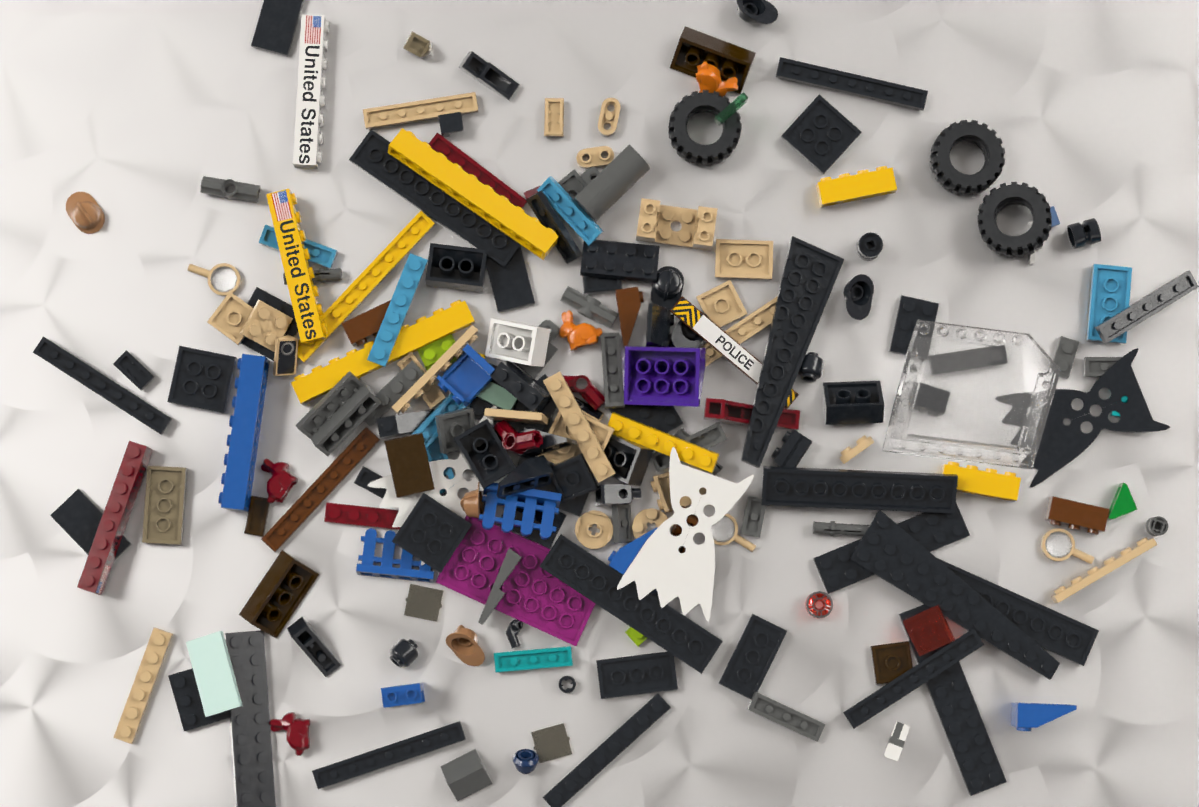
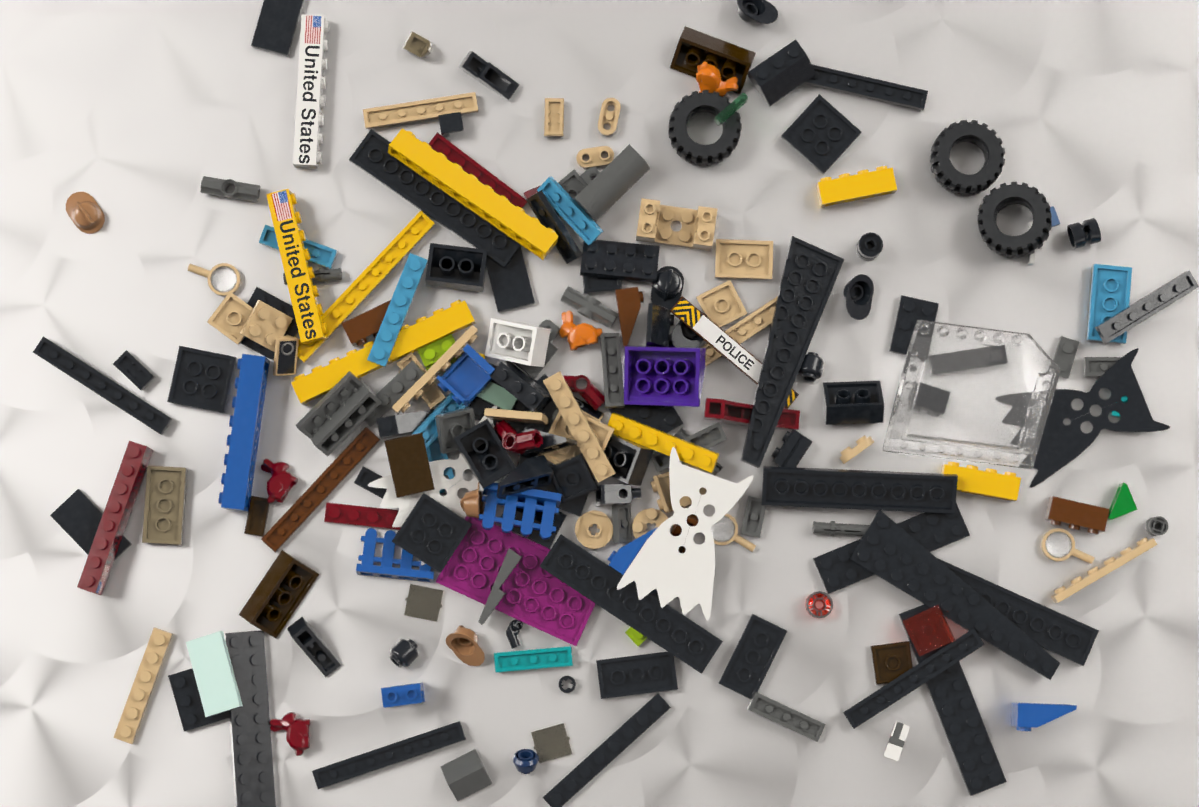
(782, 73): none -> black slope

